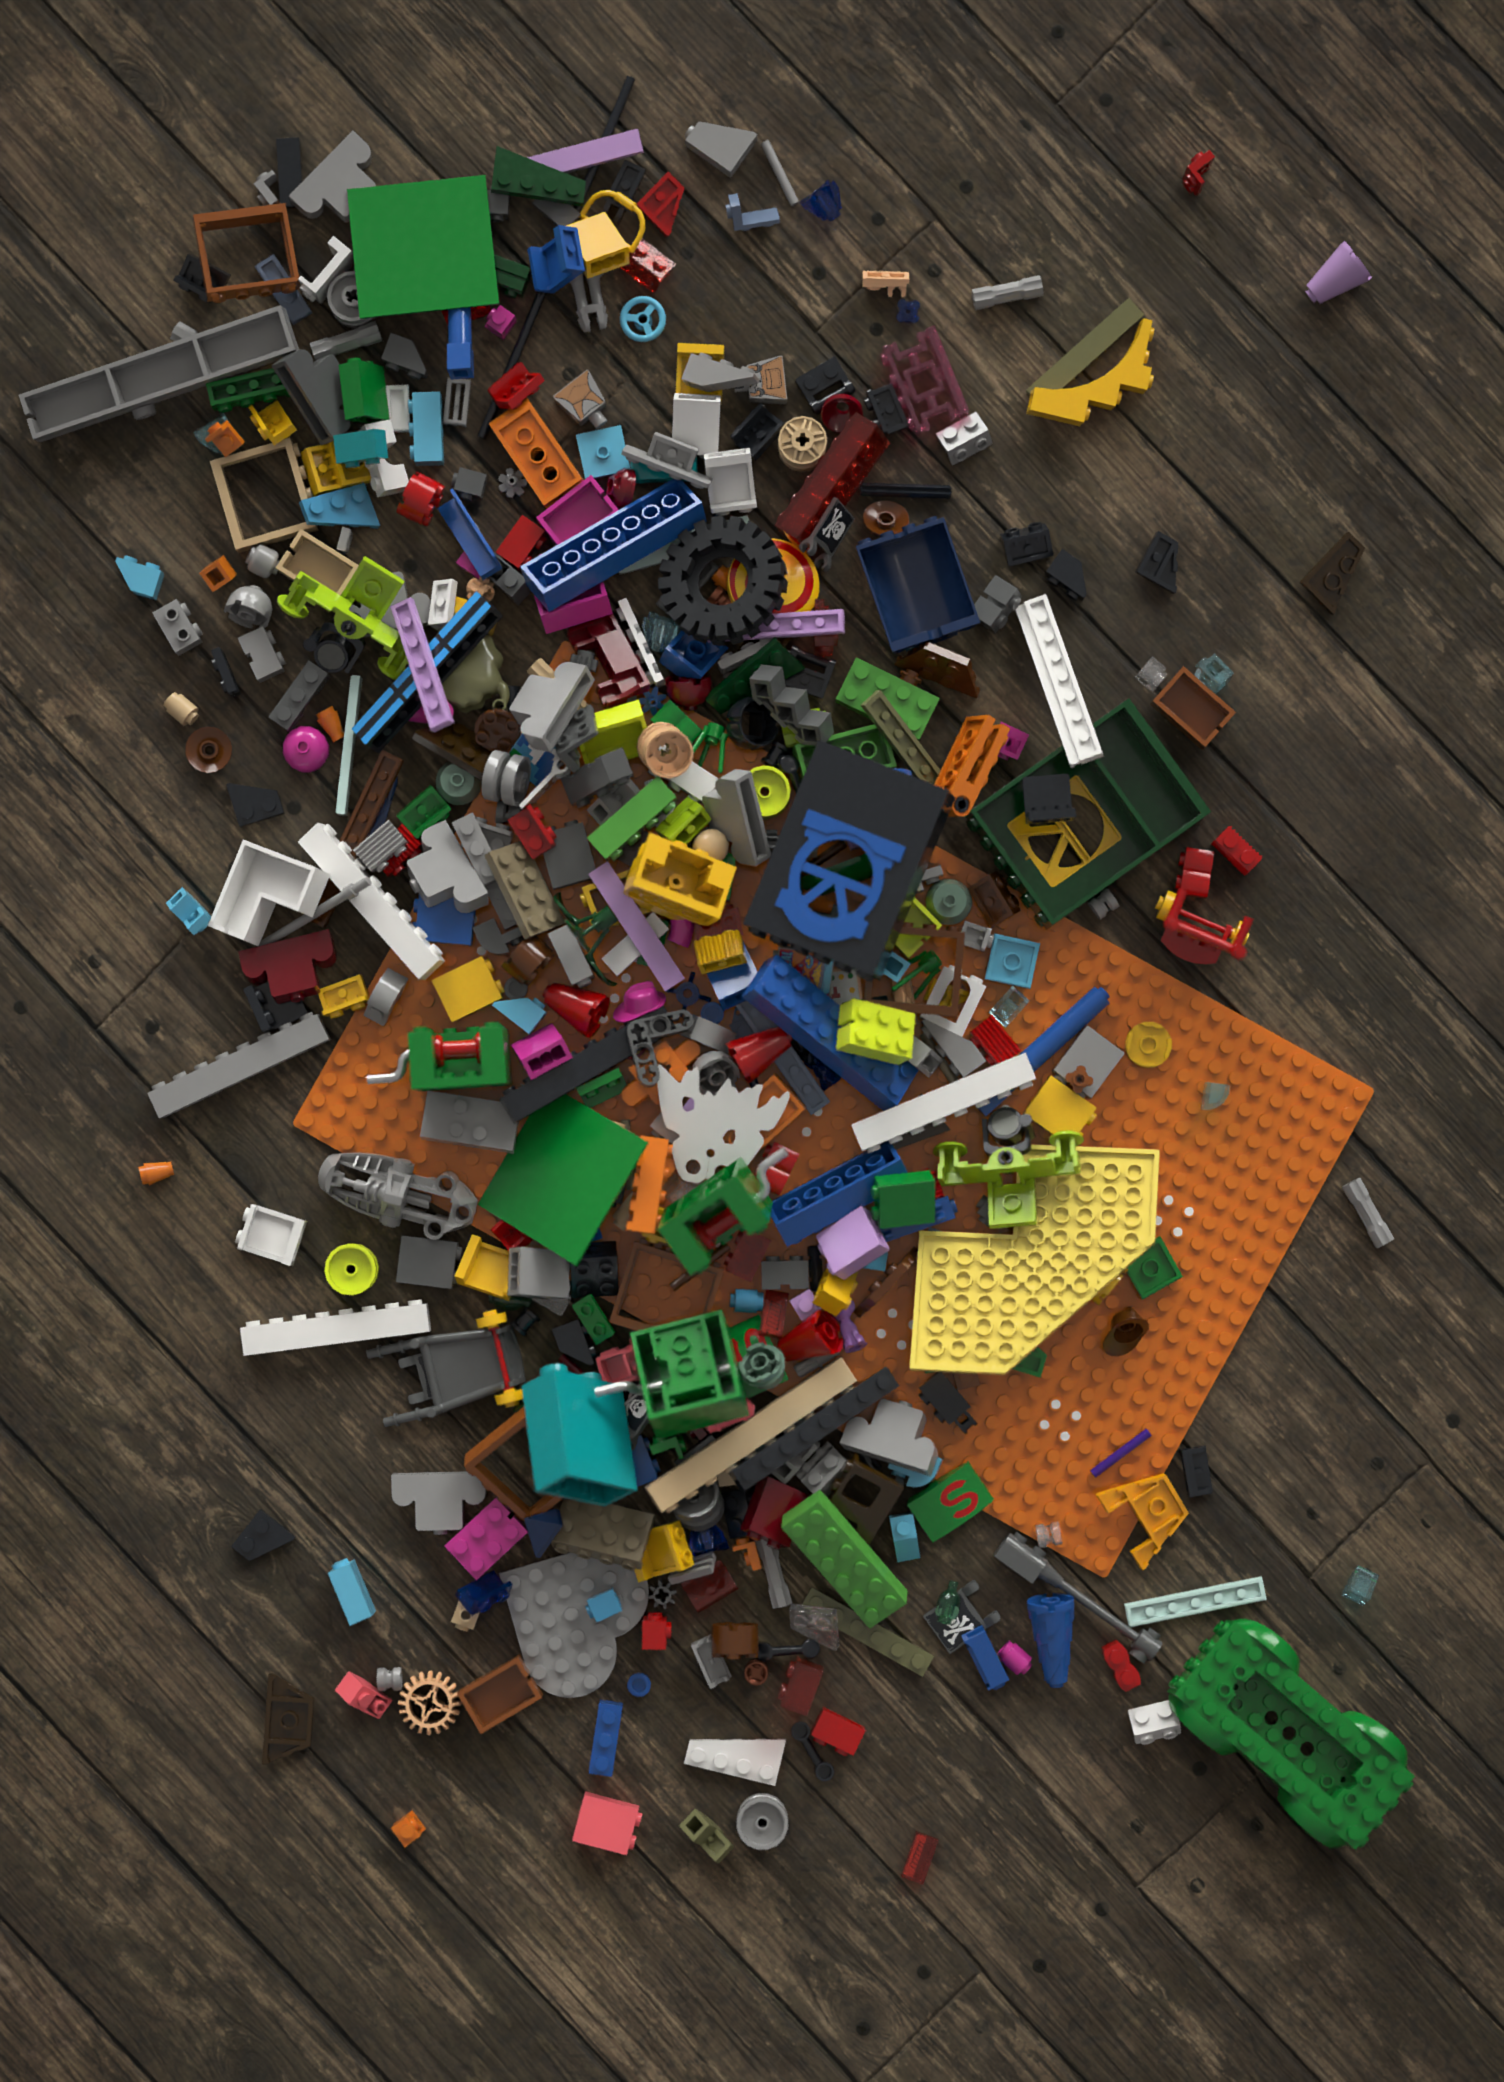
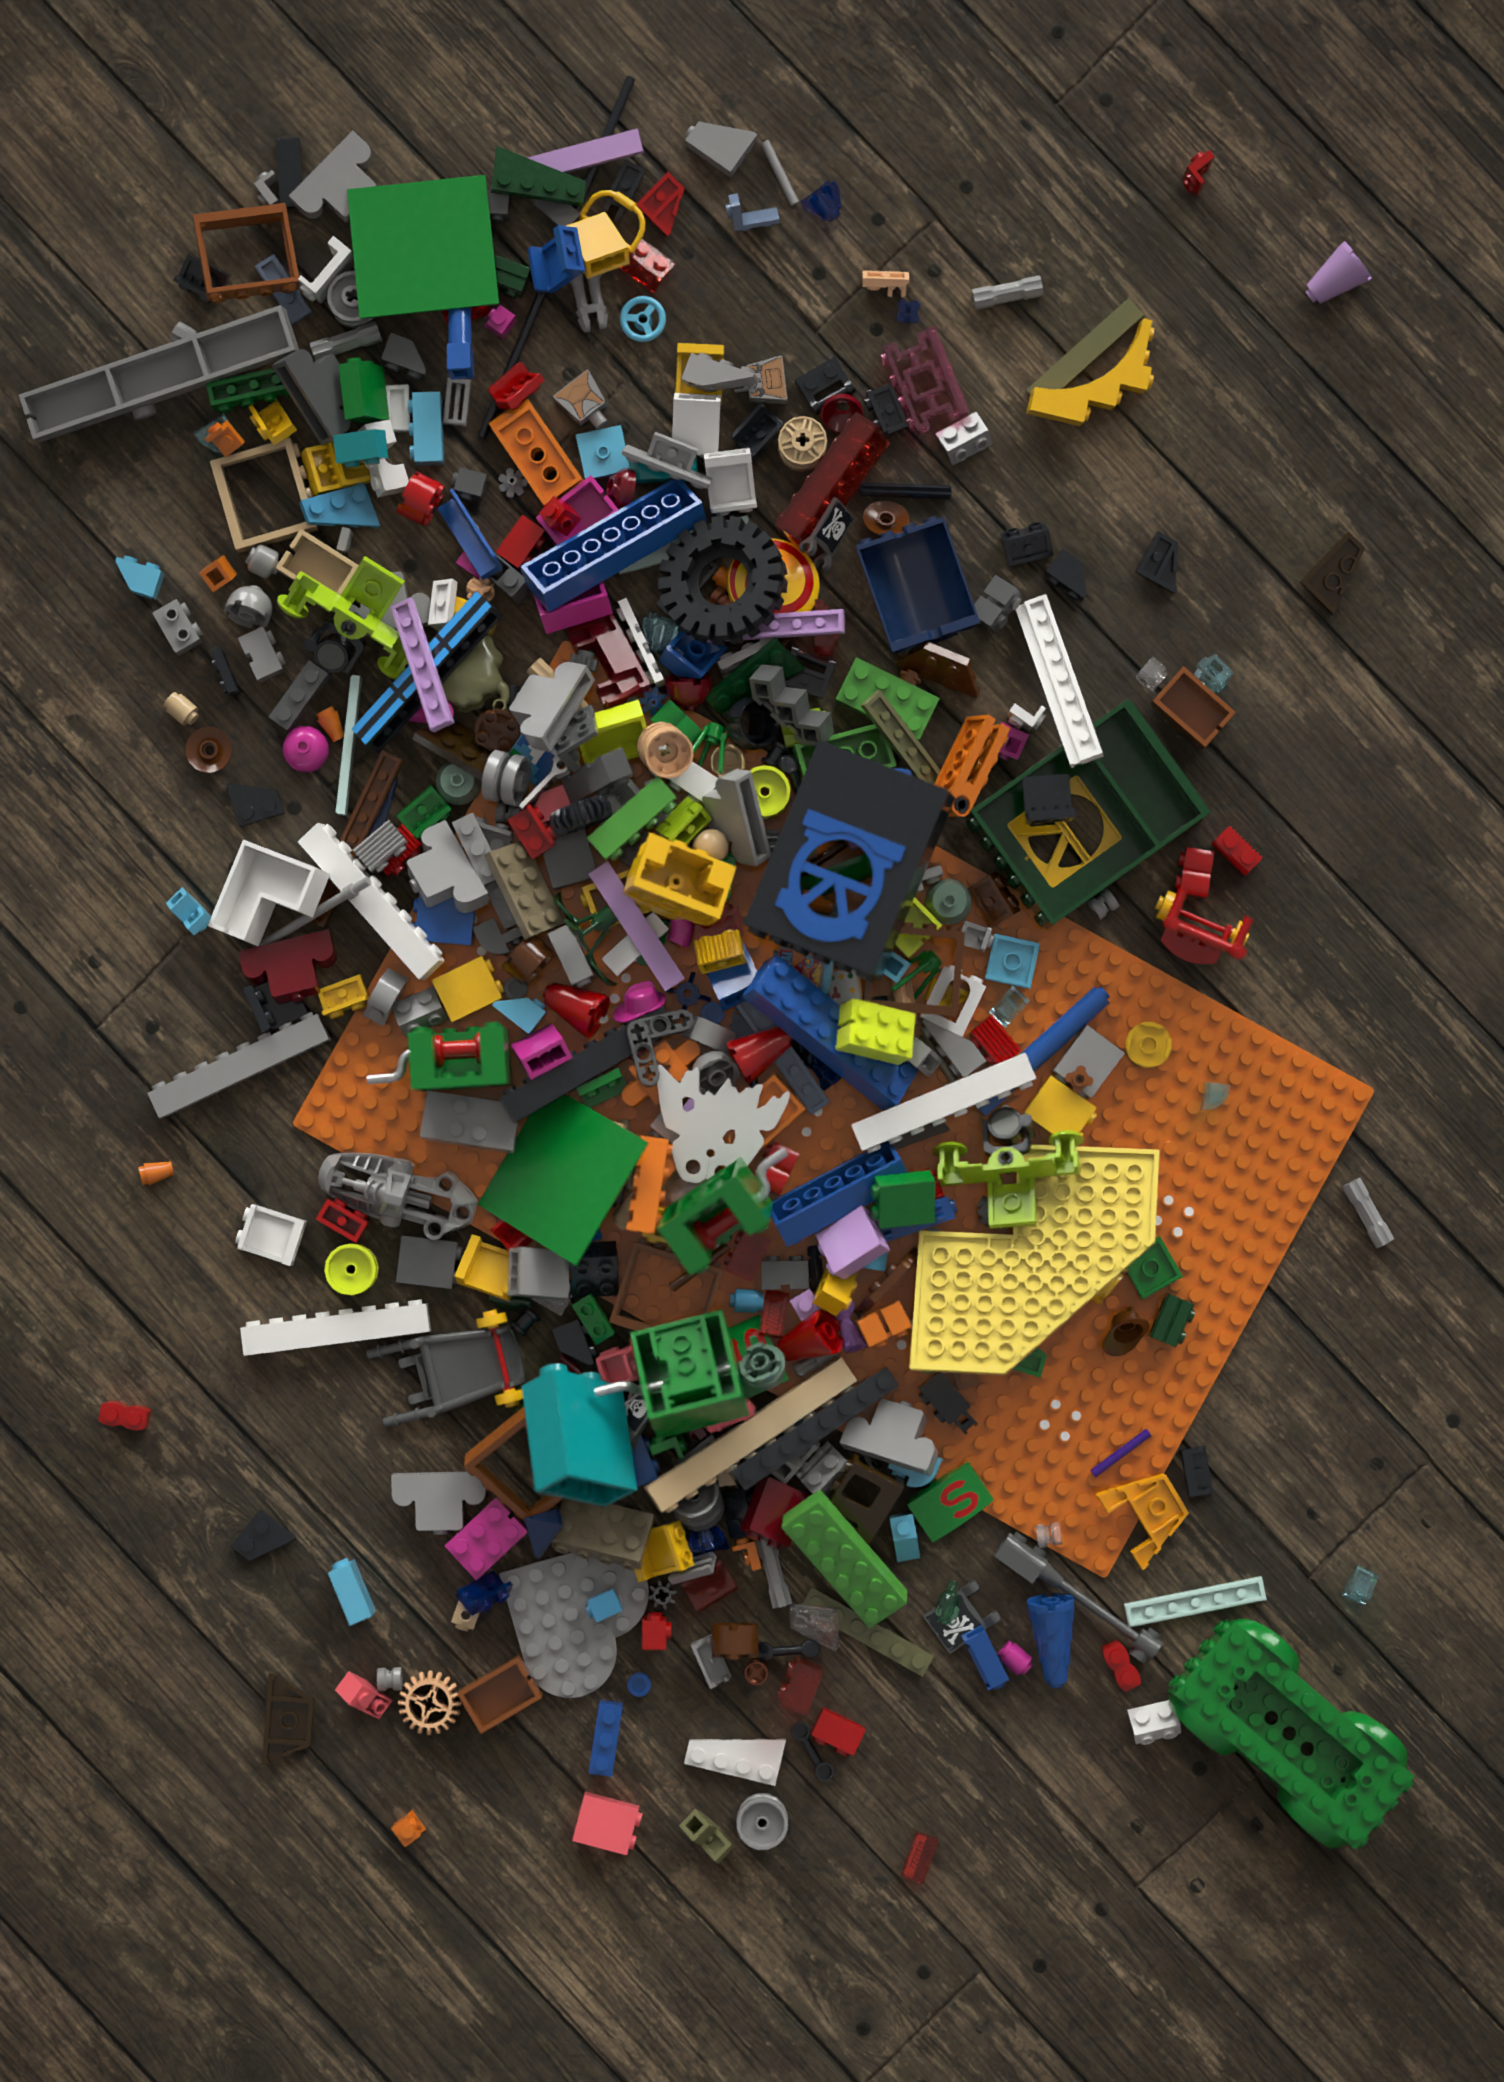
(131, 1417): none -> red brick
(342, 1220): none -> red brick
(419, 1011): none -> light grey bracket
(551, 801): none -> coral slope
(560, 516): none -> red brick
(580, 815): none -> black gear
(733, 759): none -> tan hair
(884, 1323): none -> orange piece
(1021, 718): none -> white bracket
(1172, 1320): none -> dark green brick

